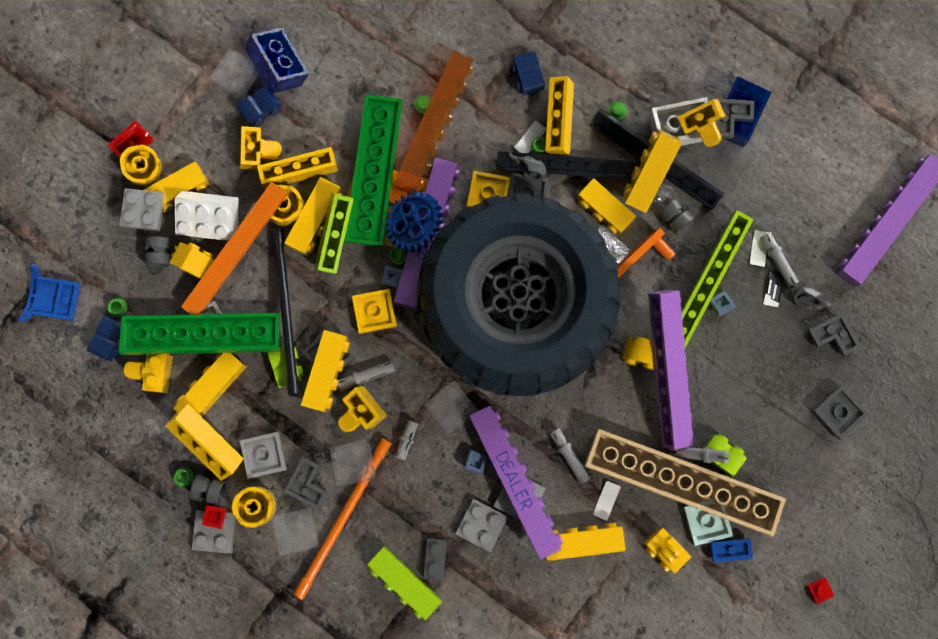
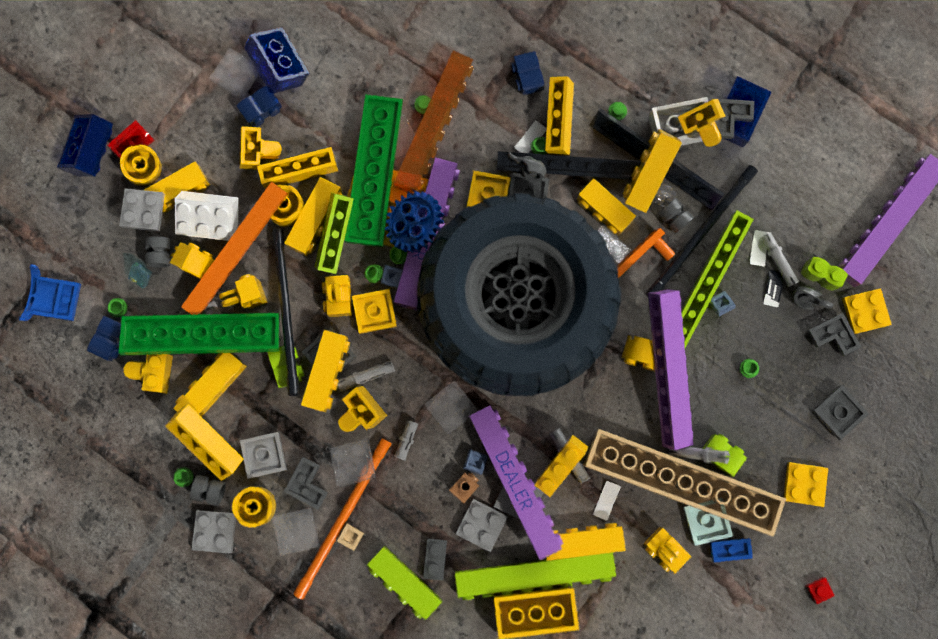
(85, 145): none -> clear blue brick
(140, 275): none -> clear light blue plate
(214, 517): red plate -> none
(247, 291): none -> yellow brick
(337, 296): none -> yellow brick
(350, 537): none -> tan plate
(374, 273): none -> bright green plate
(462, 494): none -> medium nougat brick
(534, 574): none -> lime brick
(536, 612): none -> yellow brick
(561, 465): none -> yellow brick
(743, 180): none -> black piece
(749, 368): none -> bright green plate
(805, 484): none -> yellow plate
(821, 271): none -> lime brick
(866, 311): none -> yellow plate

